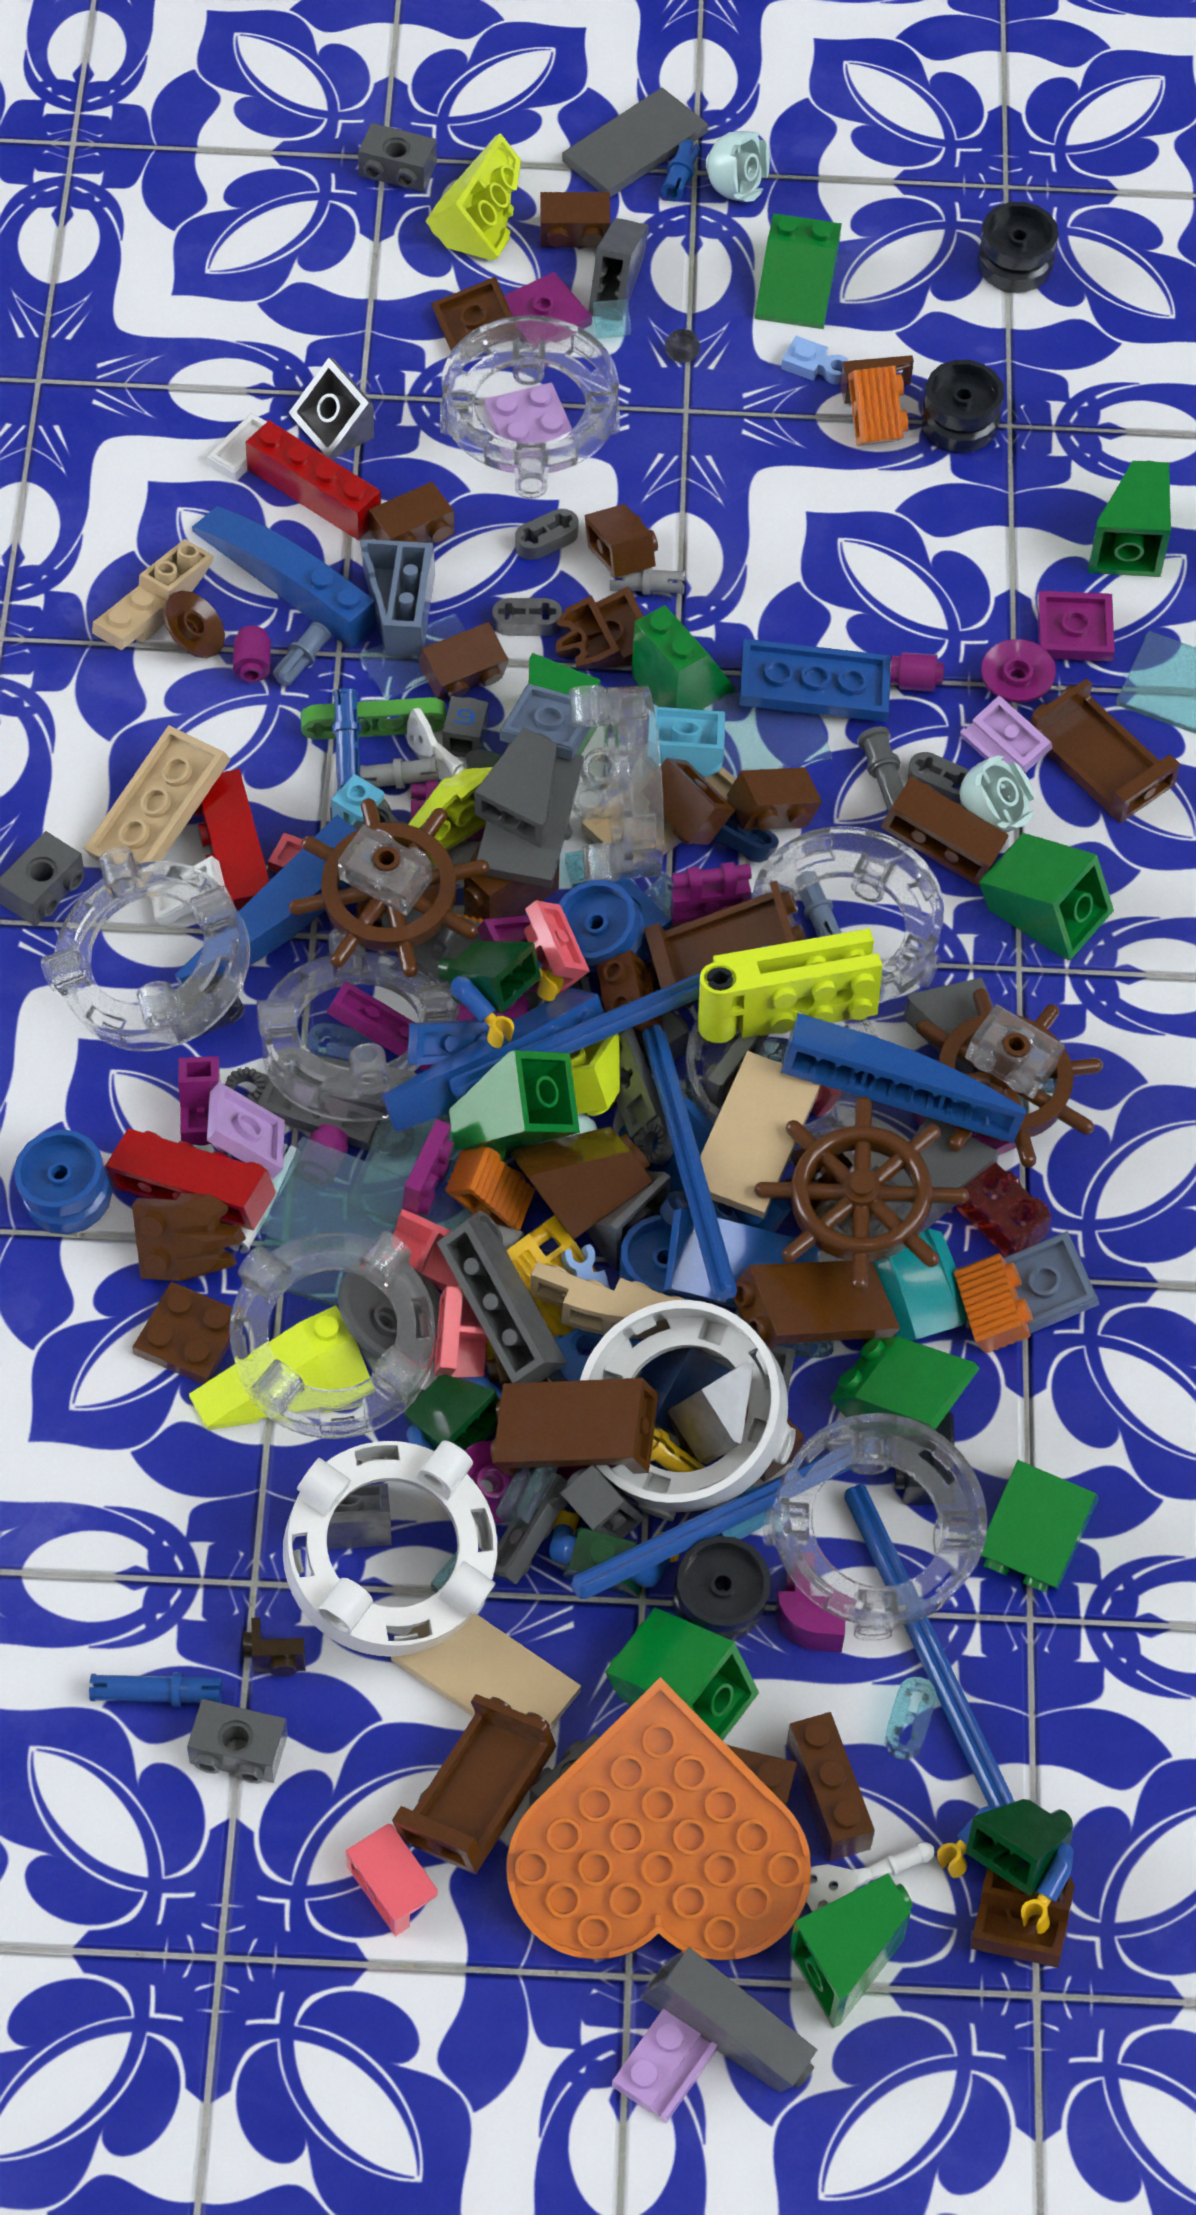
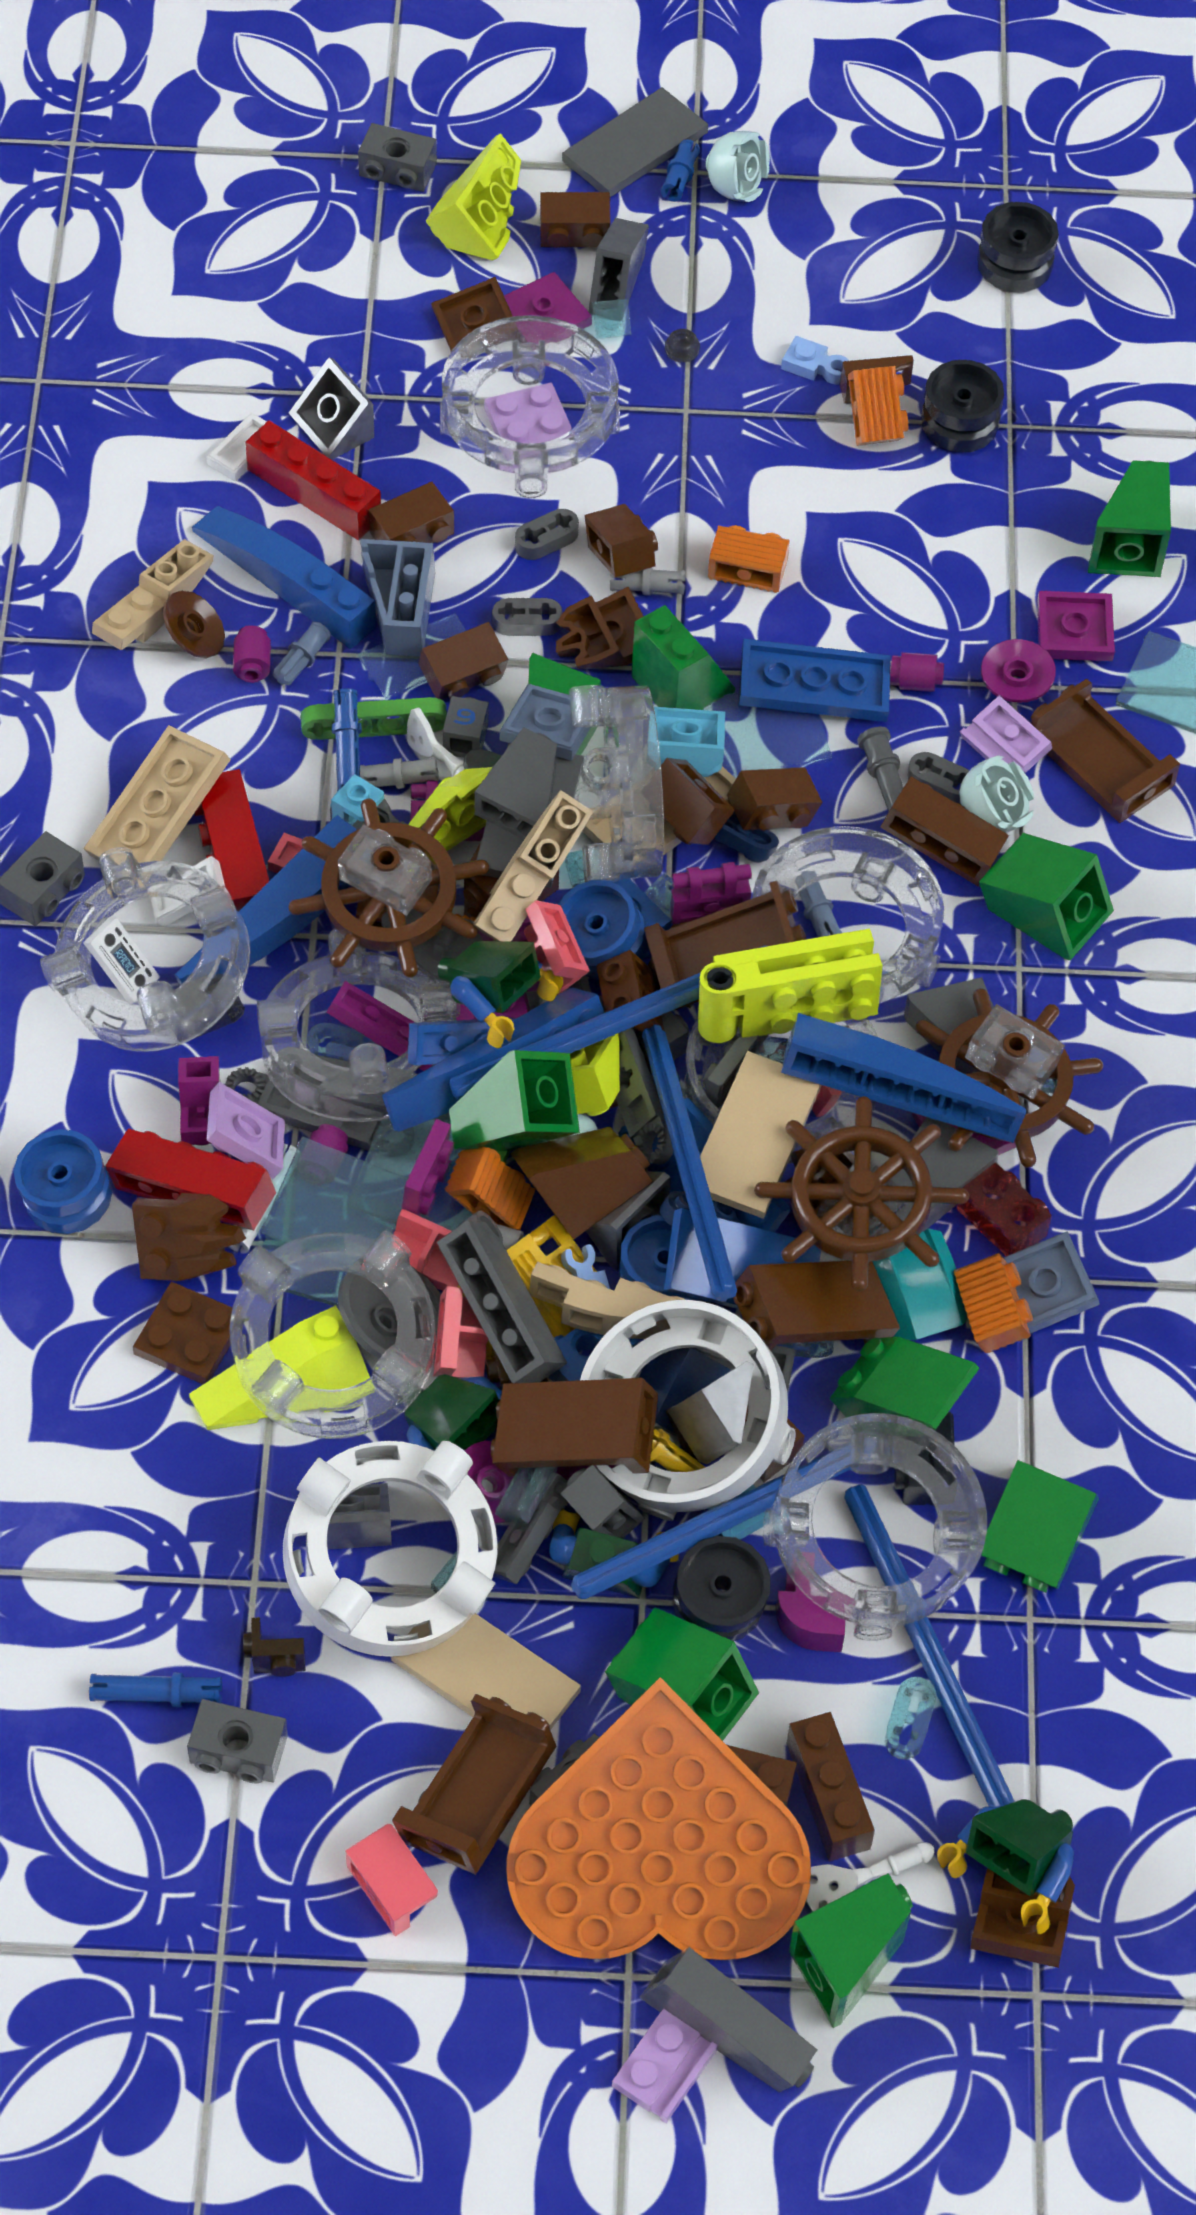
(120, 958): none -> white tile
(532, 867): none -> tan slope
(748, 558): none -> orange brick
(798, 271): green slope -> none

